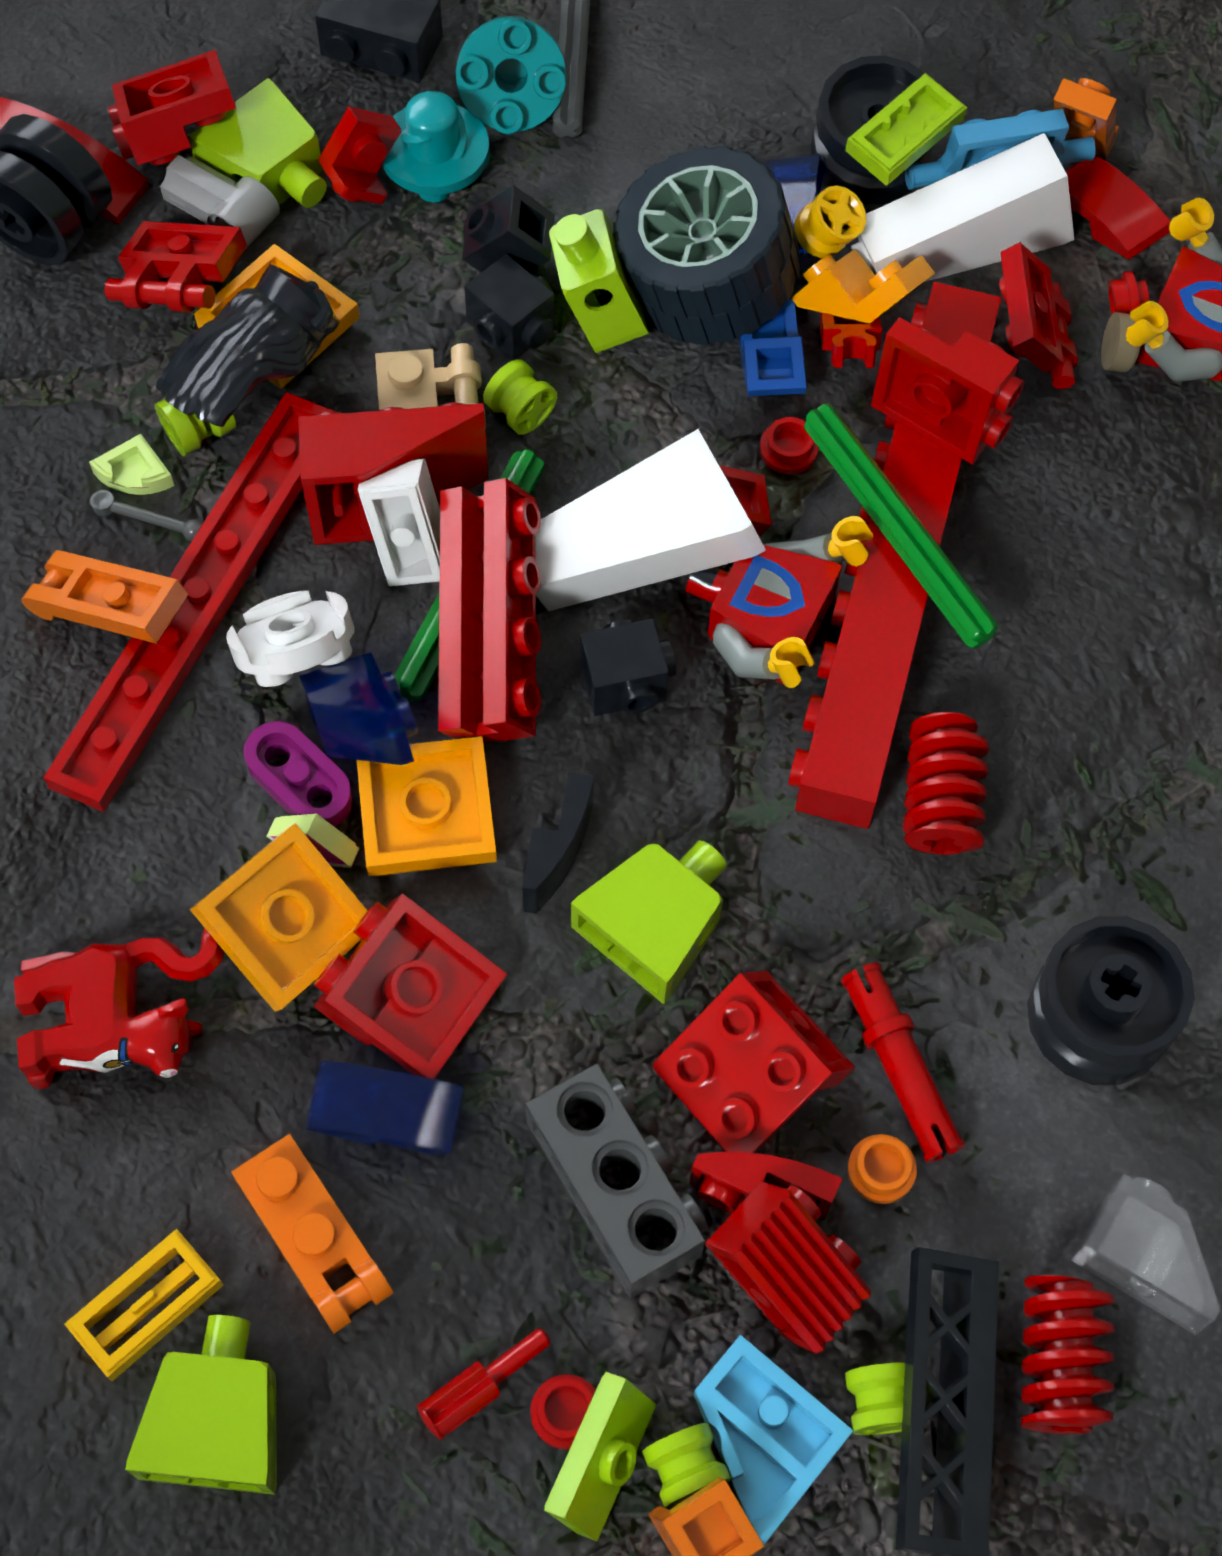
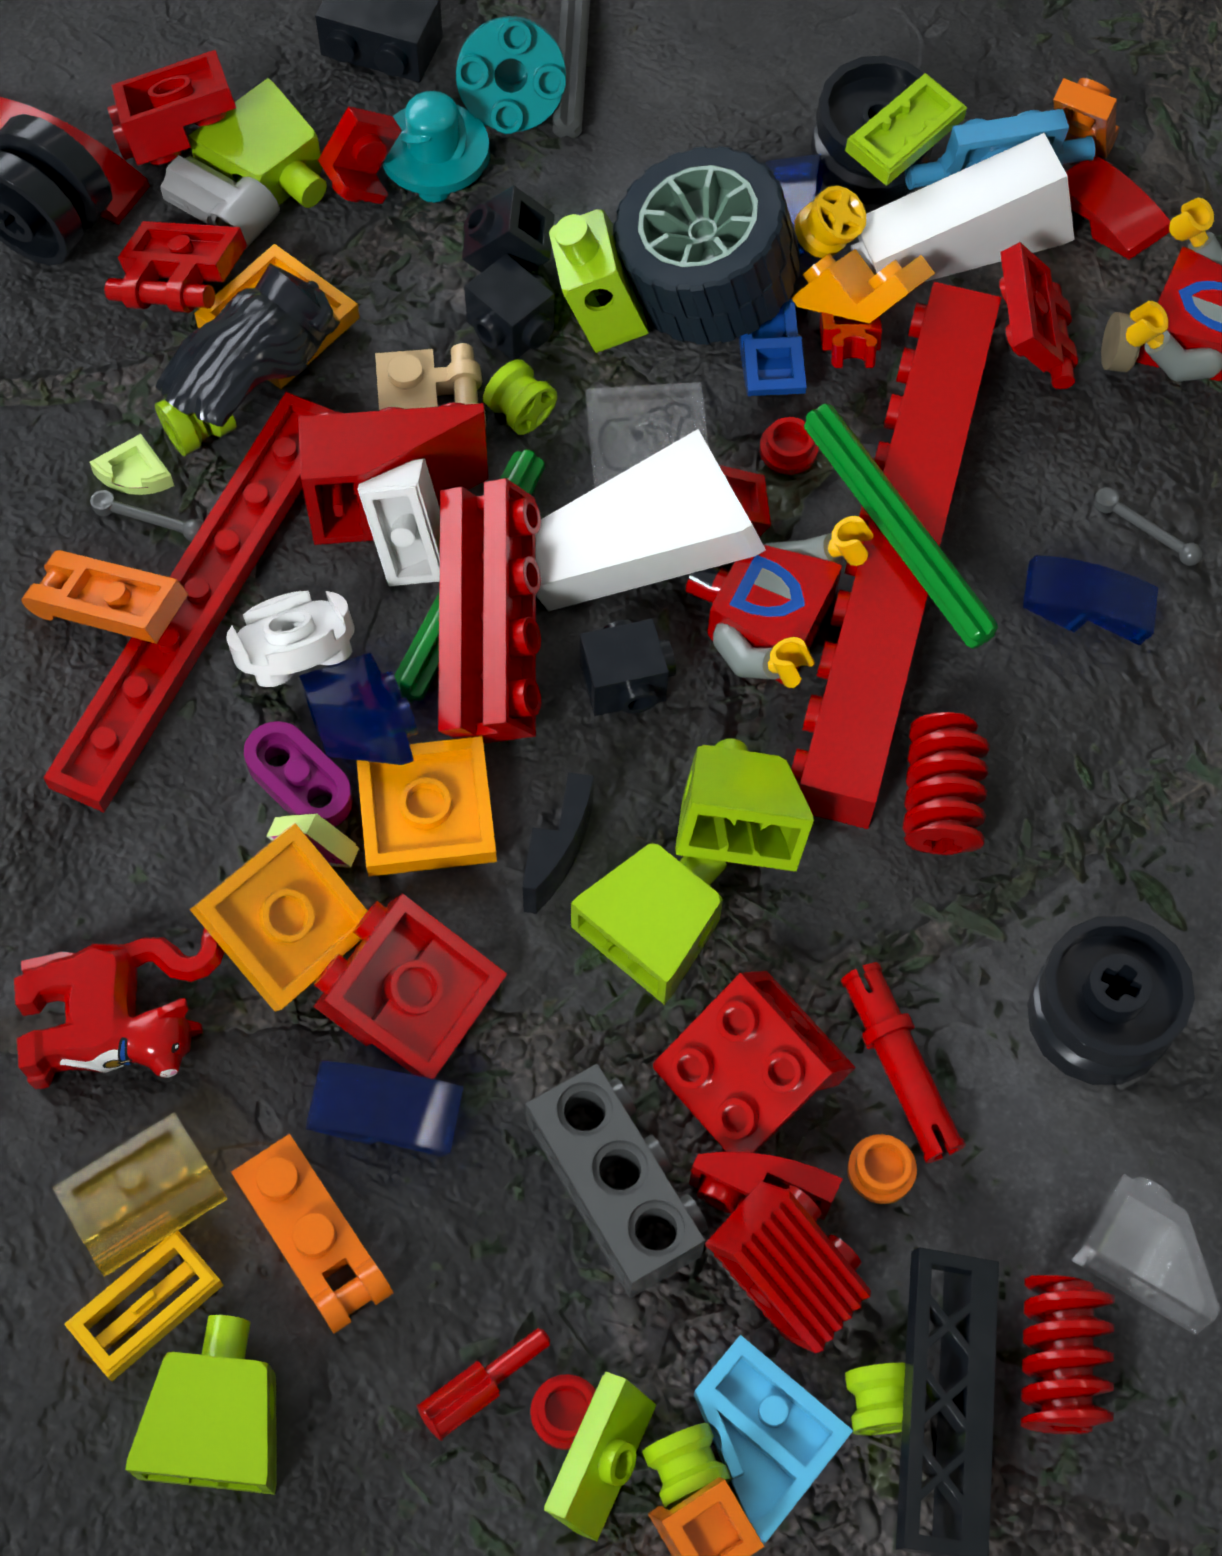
(139, 1194): none -> clear yellow plate
(638, 422): none -> clear tile
(743, 809): none -> lime torso
(945, 391): red plate -> none
(1080, 591): none -> clear blue slope
(1107, 501): none -> dark grey hinge
(1126, 293): red plate -> none

